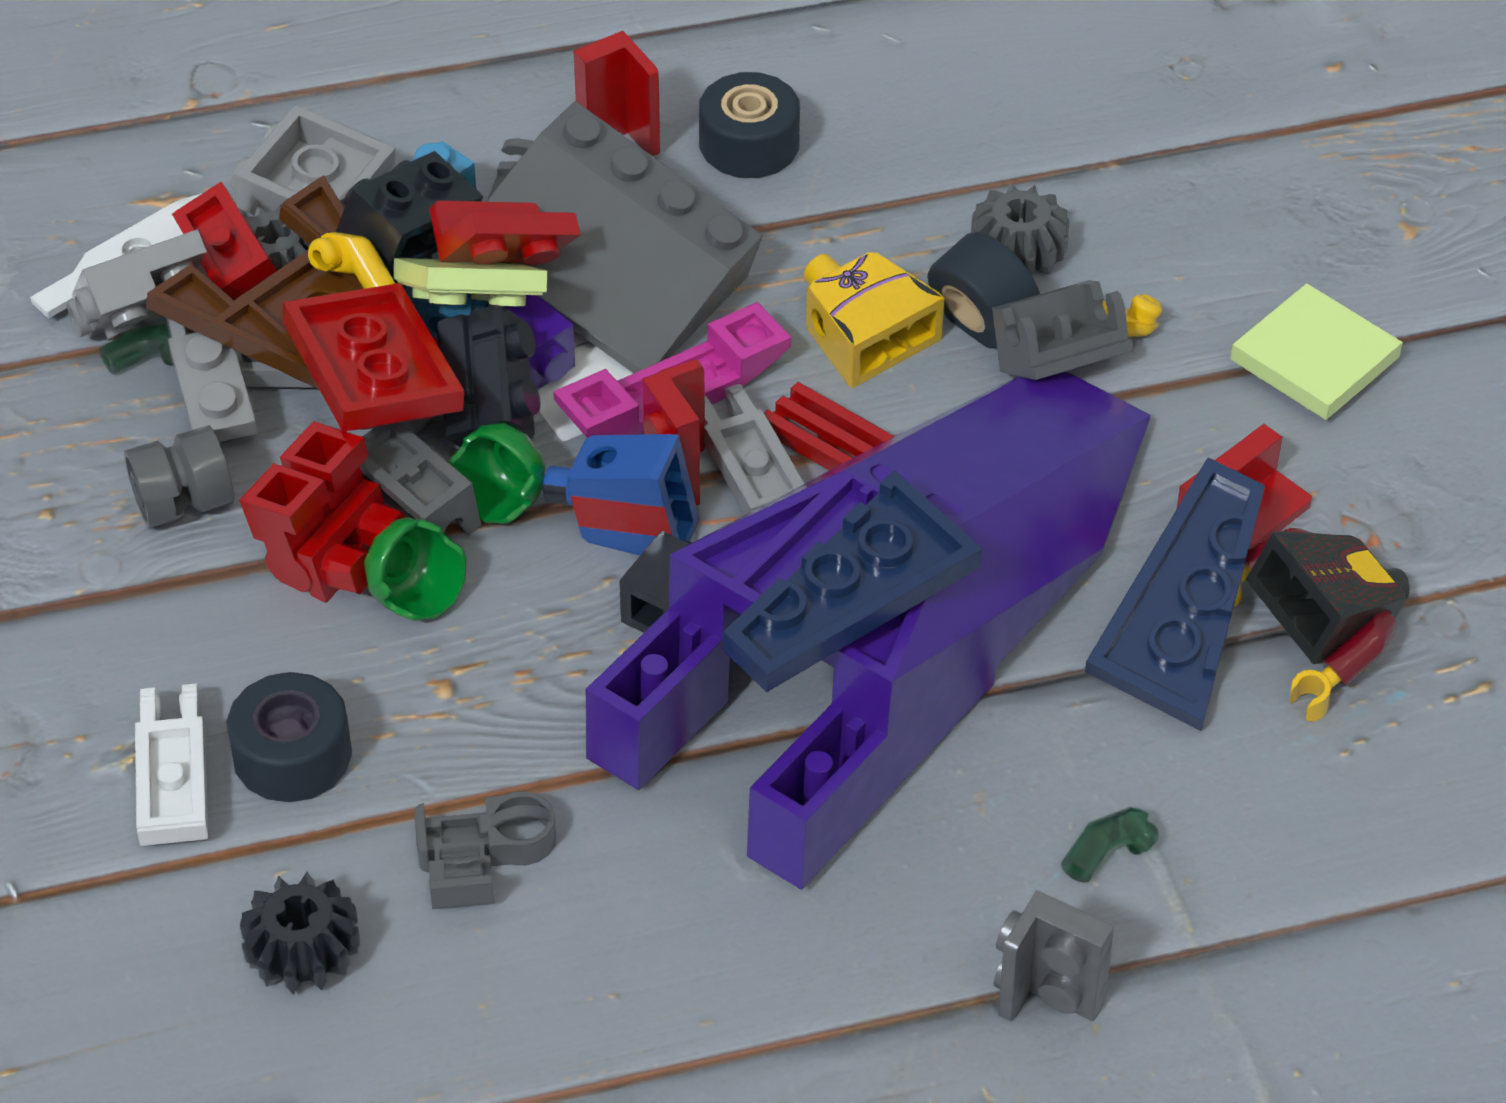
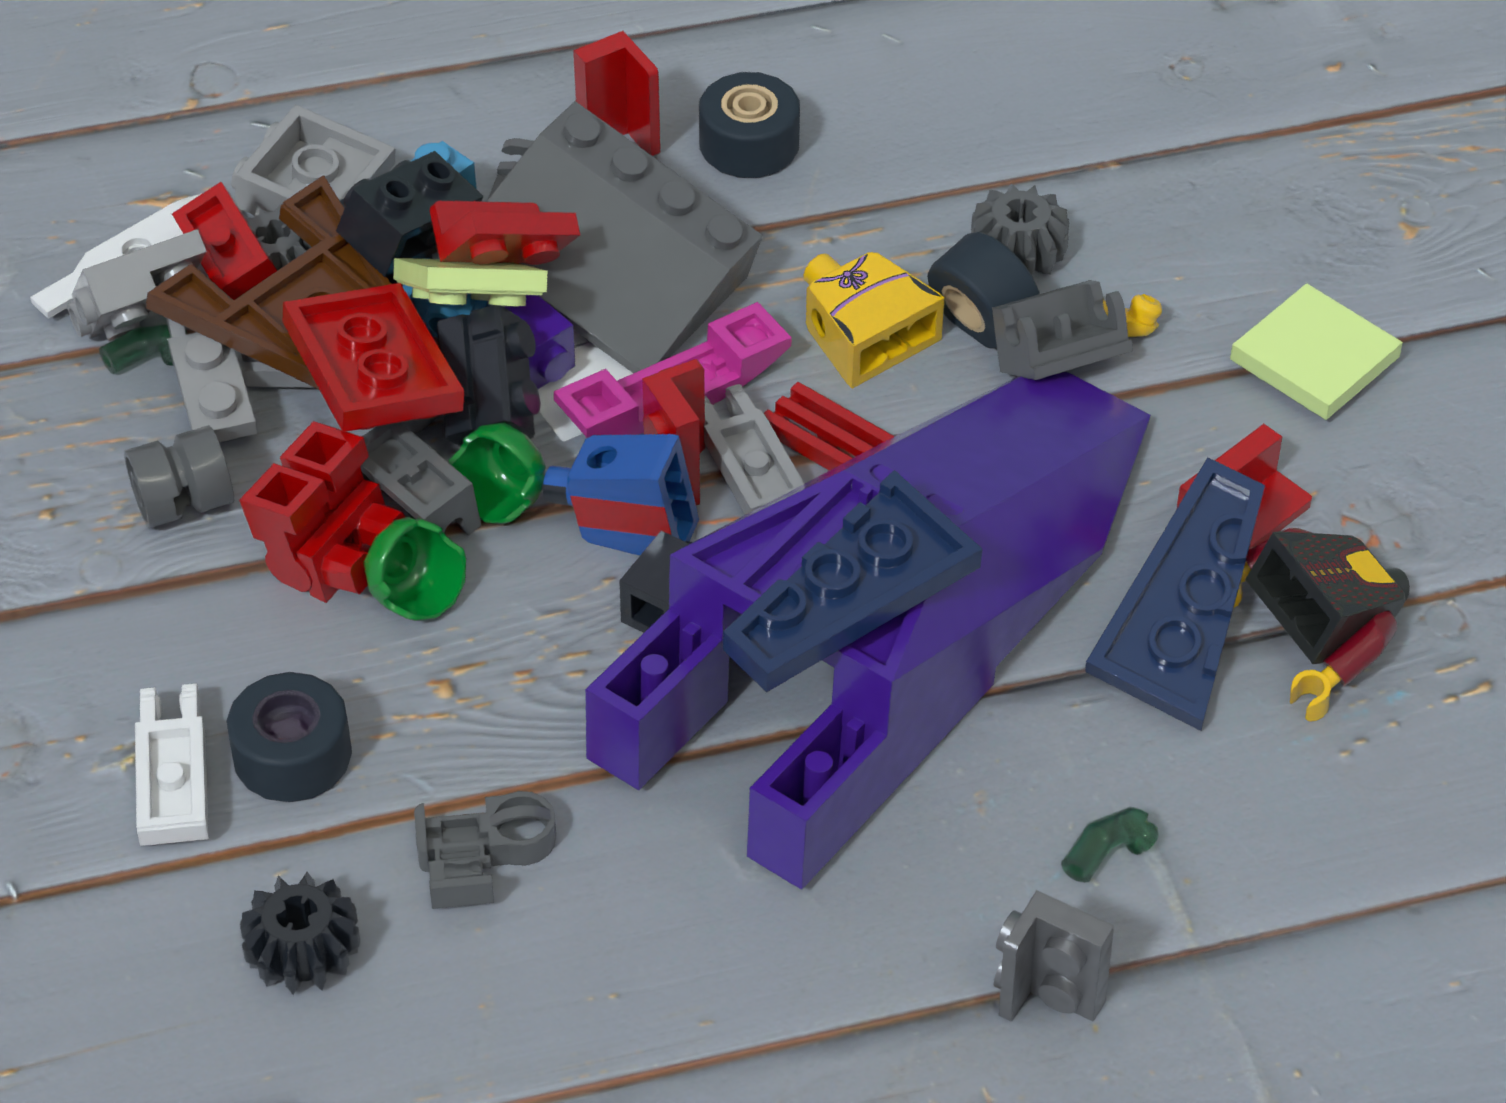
(349, 255): yellow arm -> none

